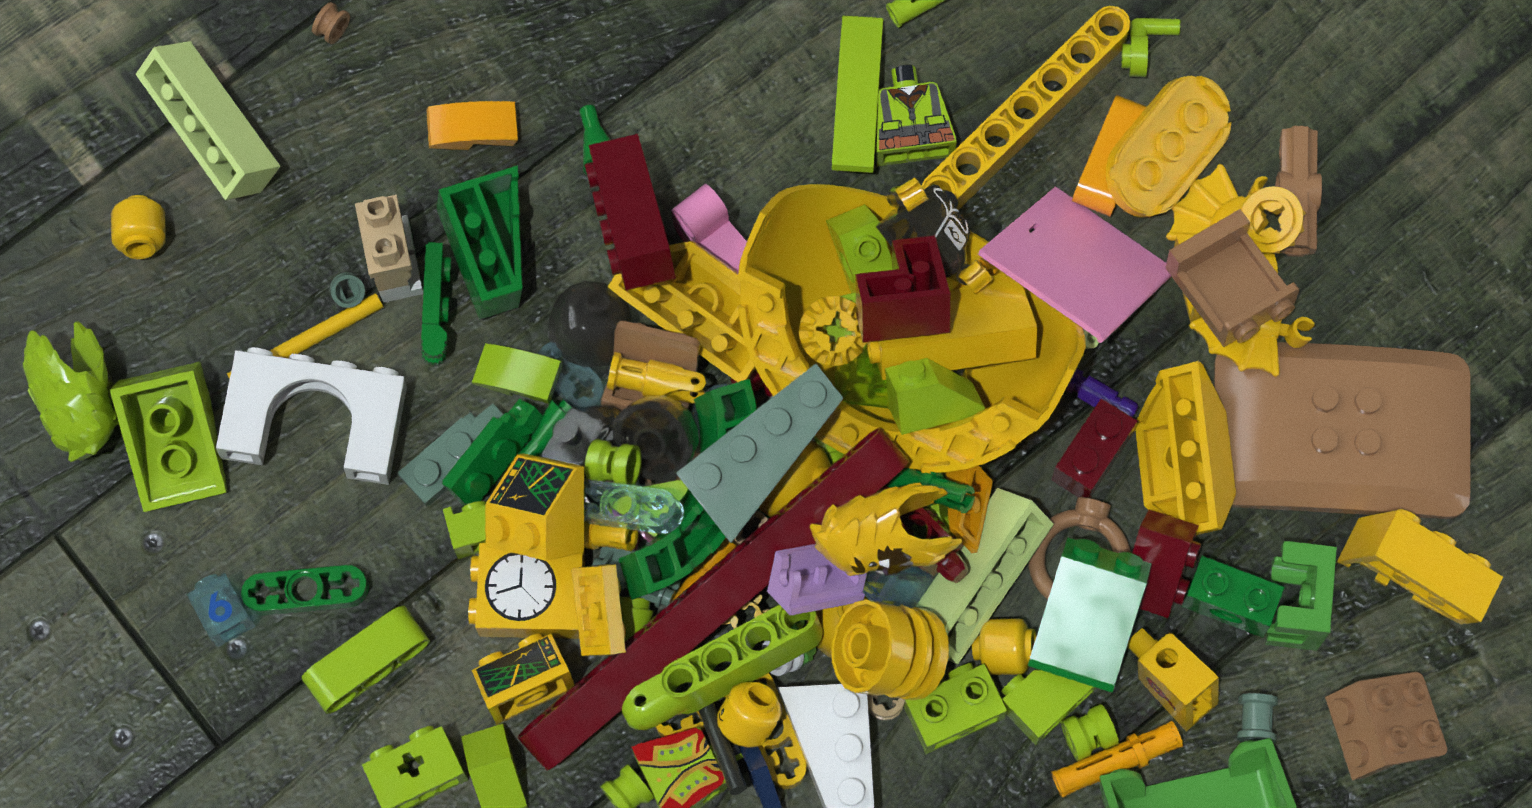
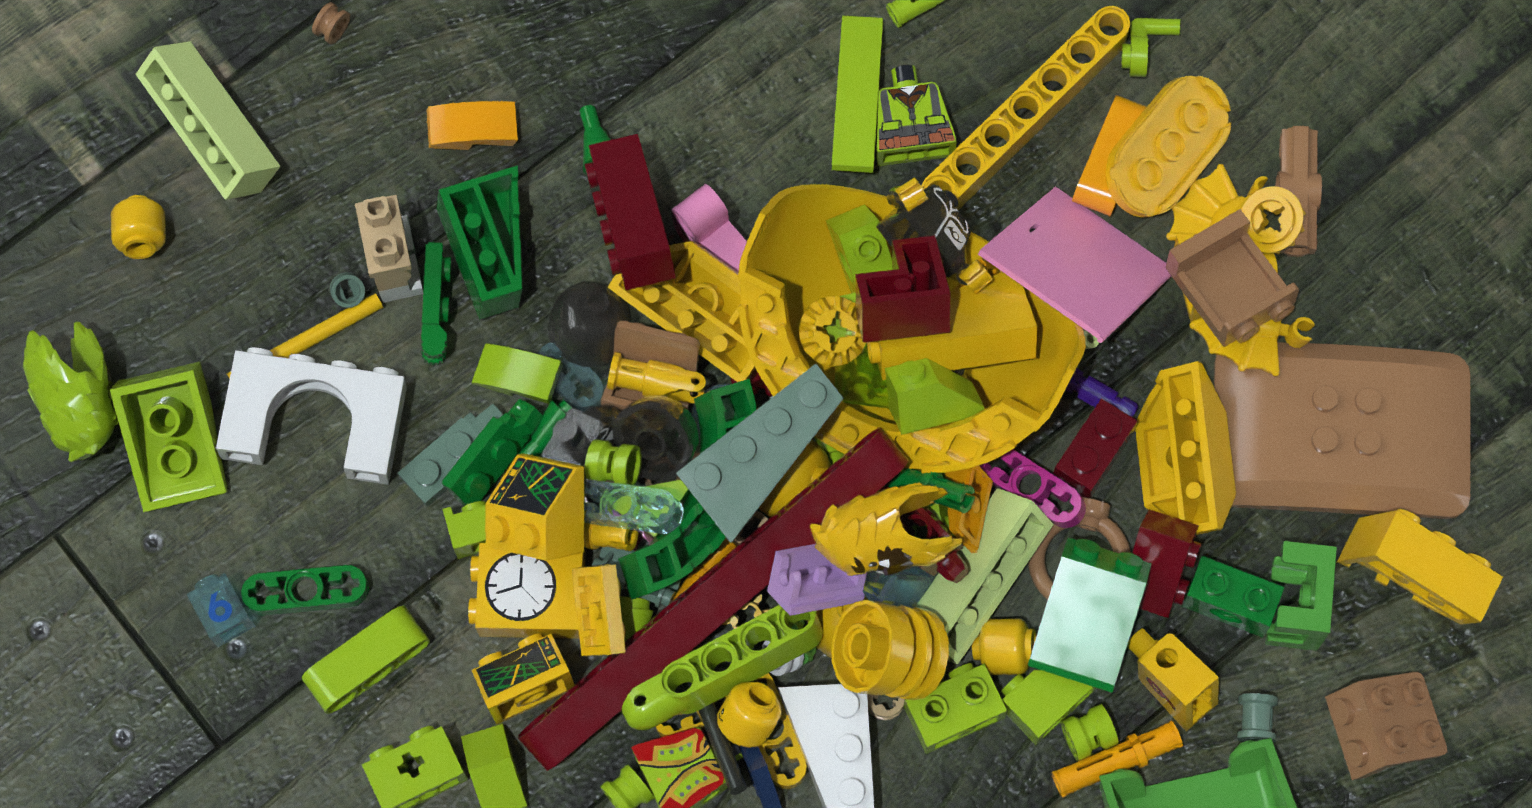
(1061, 490): none -> dark pink beam

